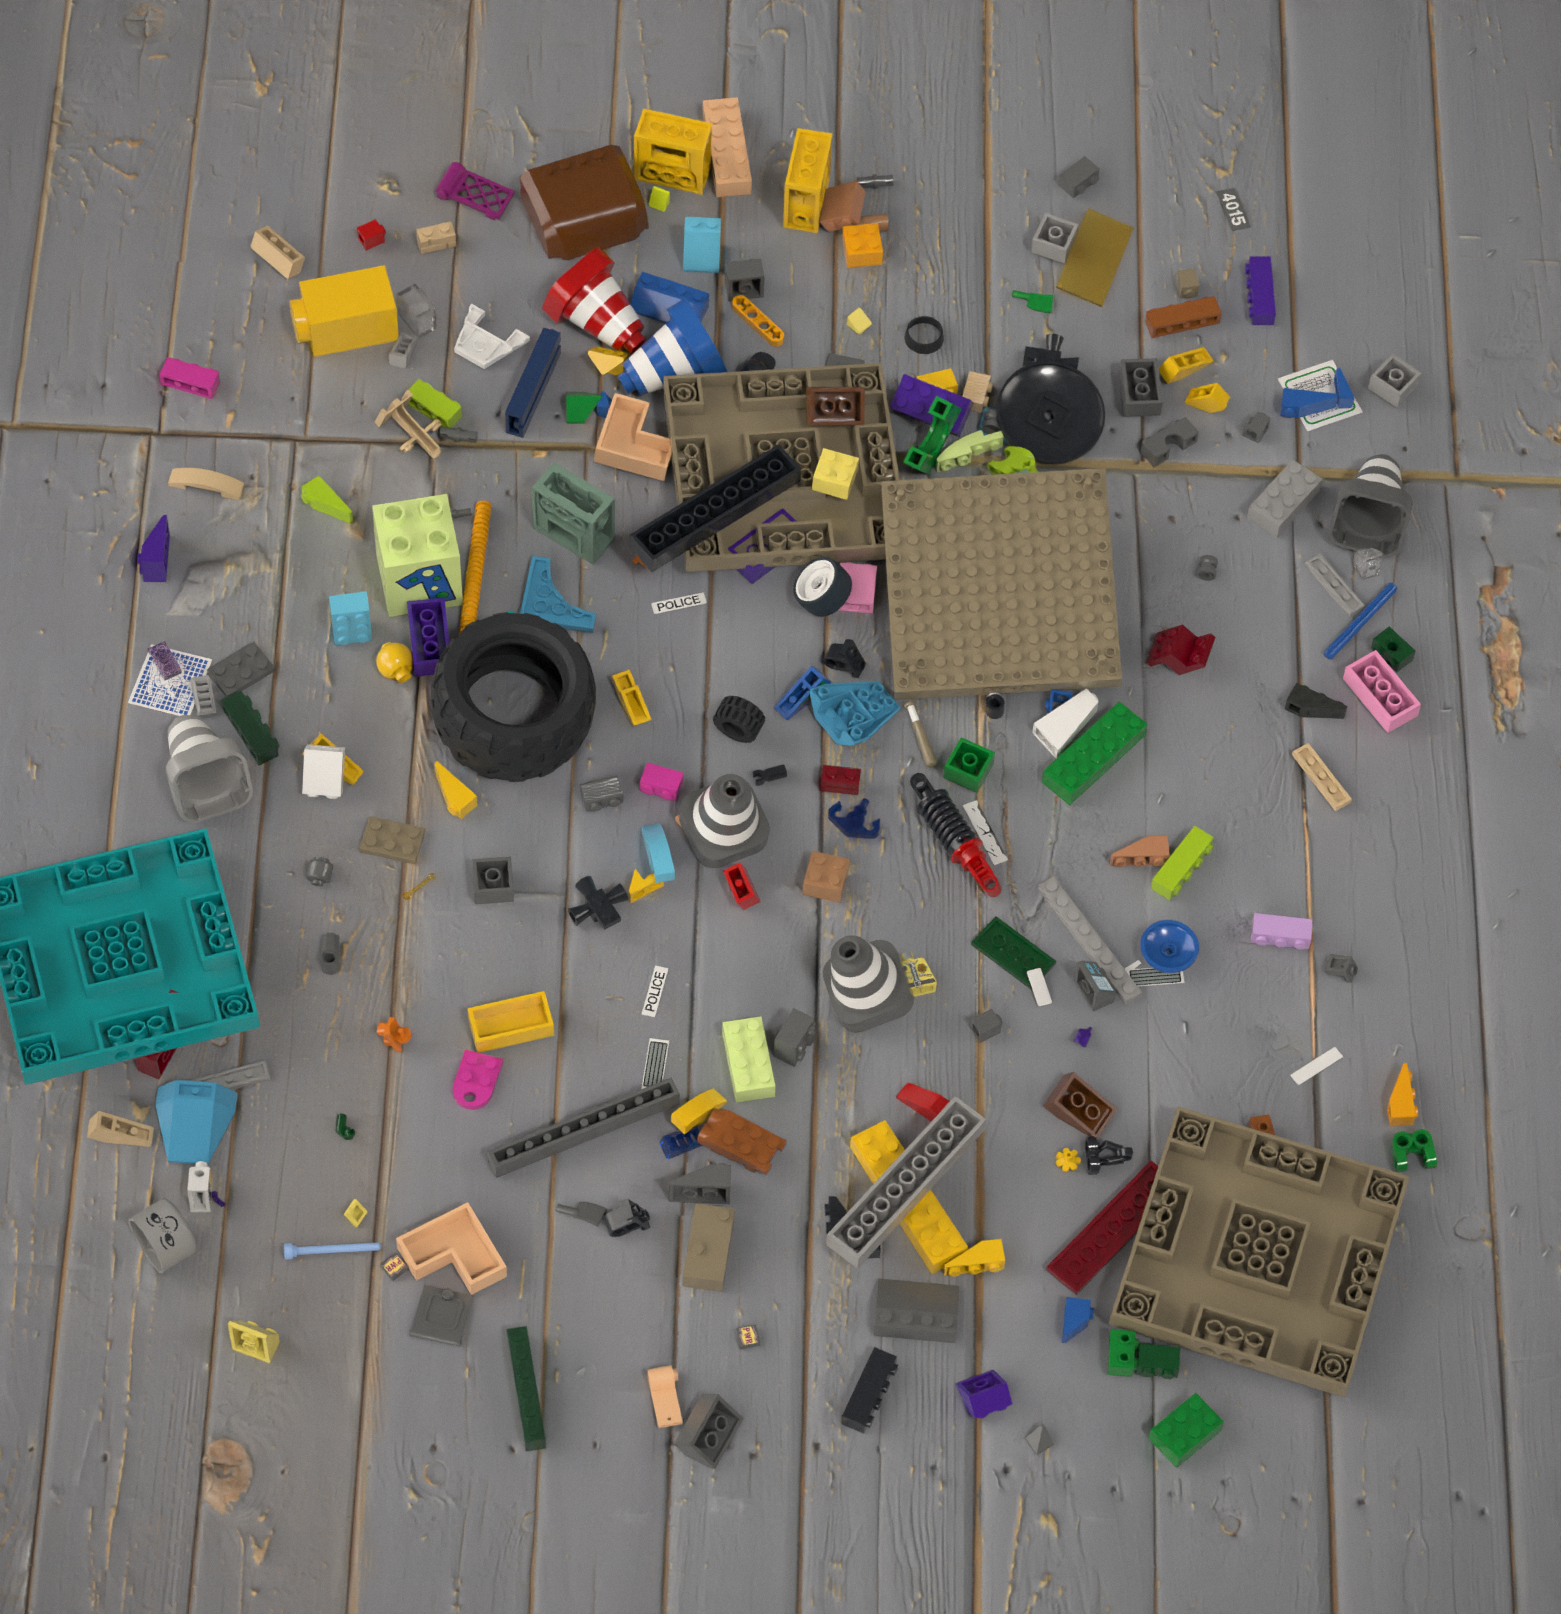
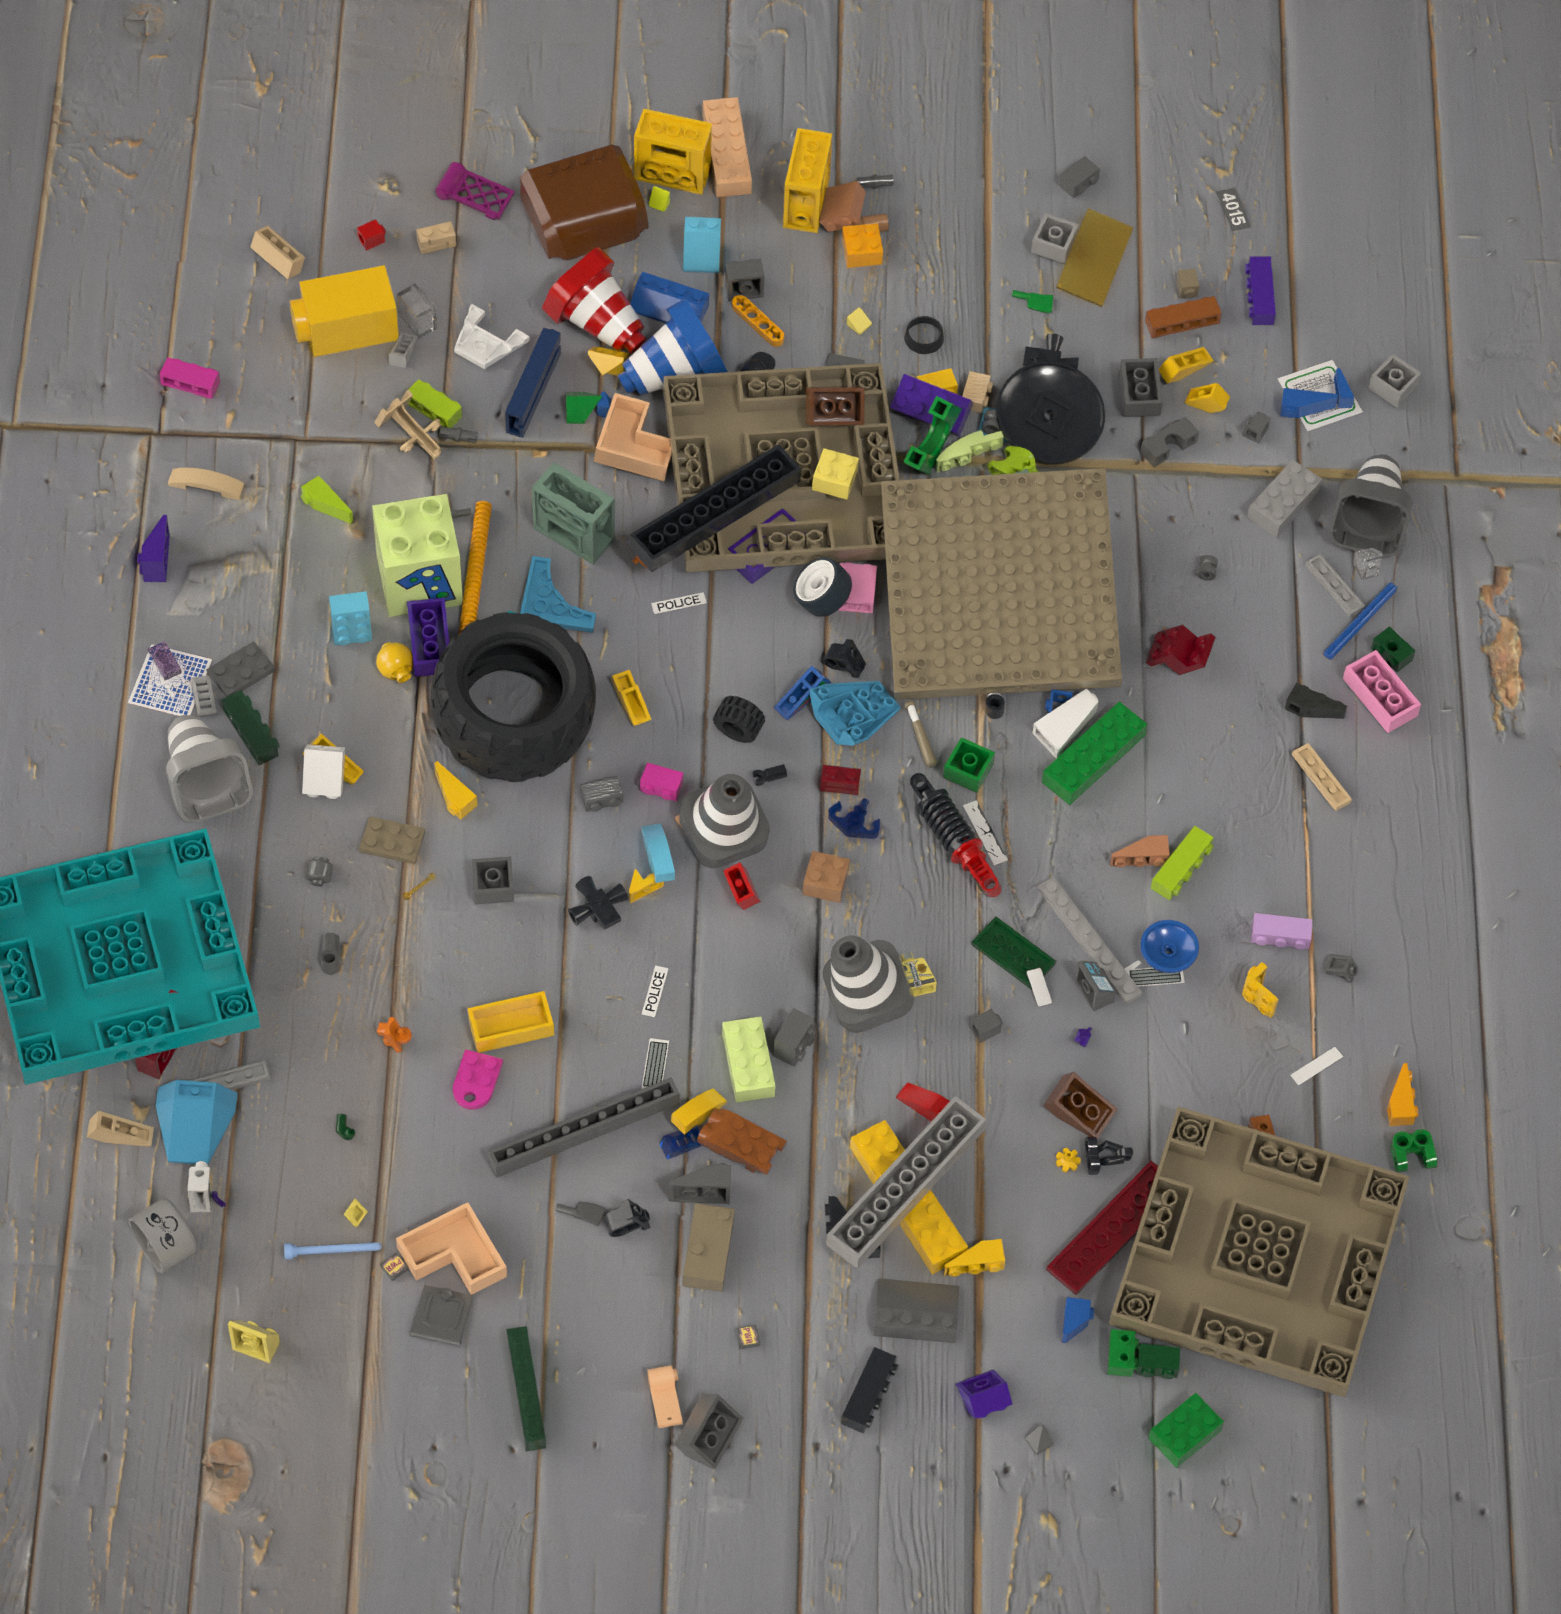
(1256, 993): none -> yellow bracket

